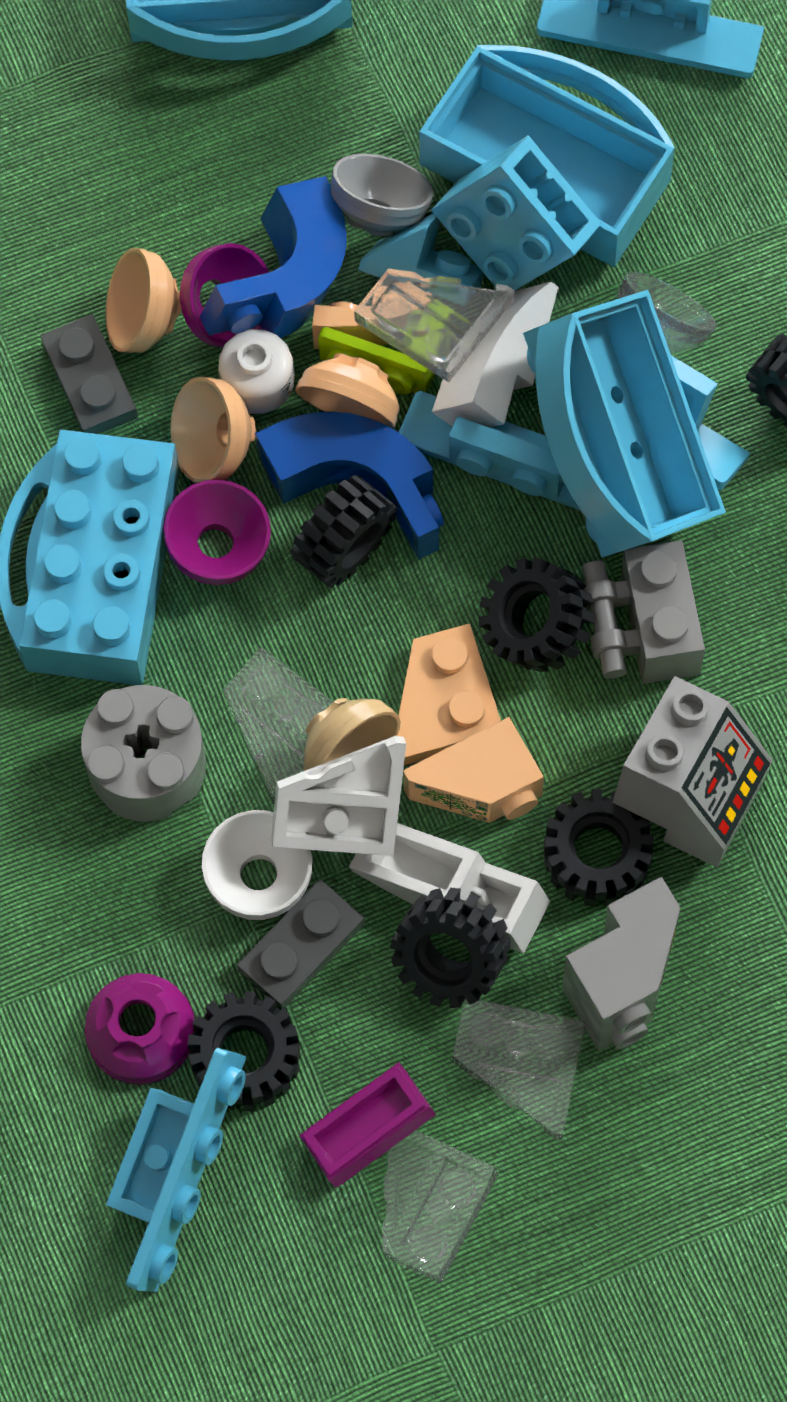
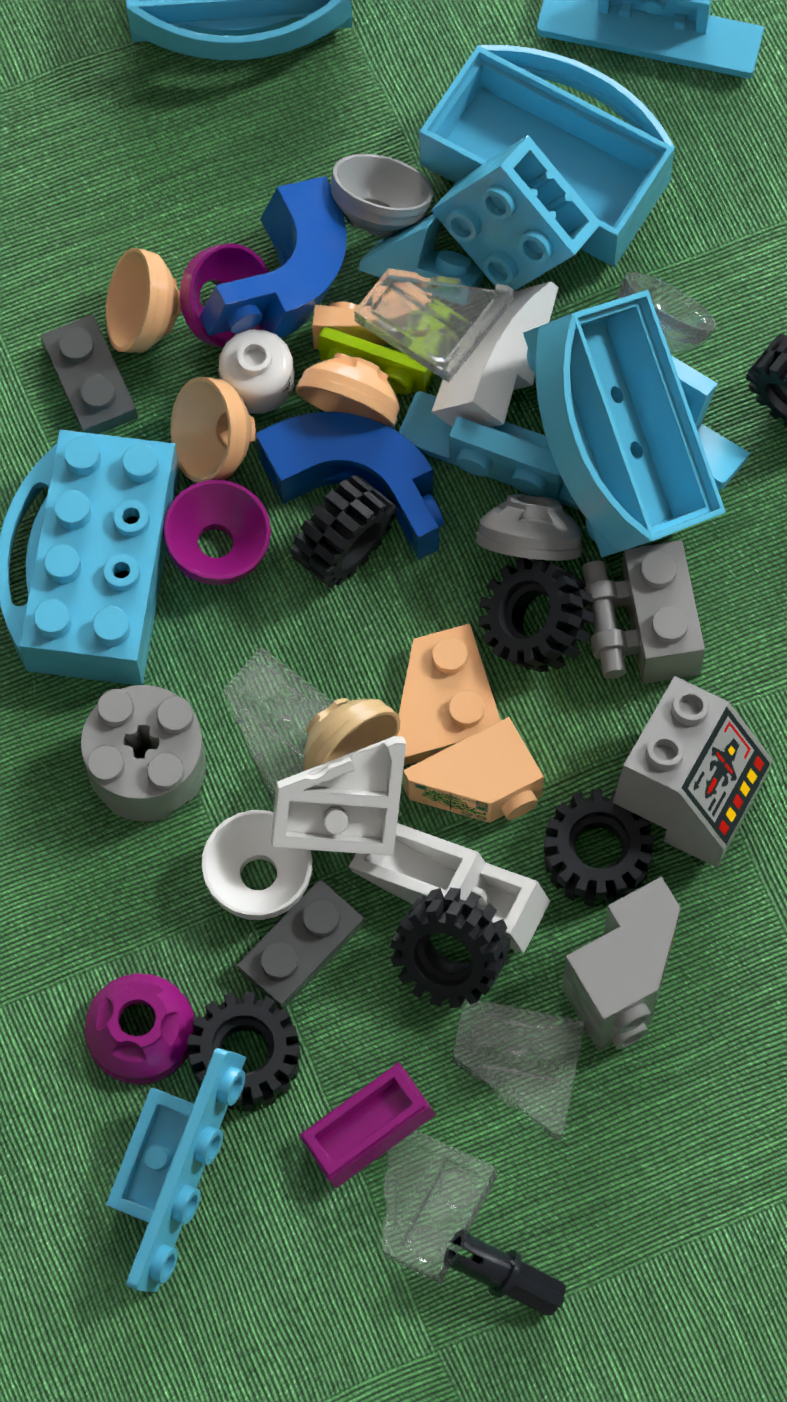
(506, 1274): none -> black axle
(531, 529): none -> light grey piece

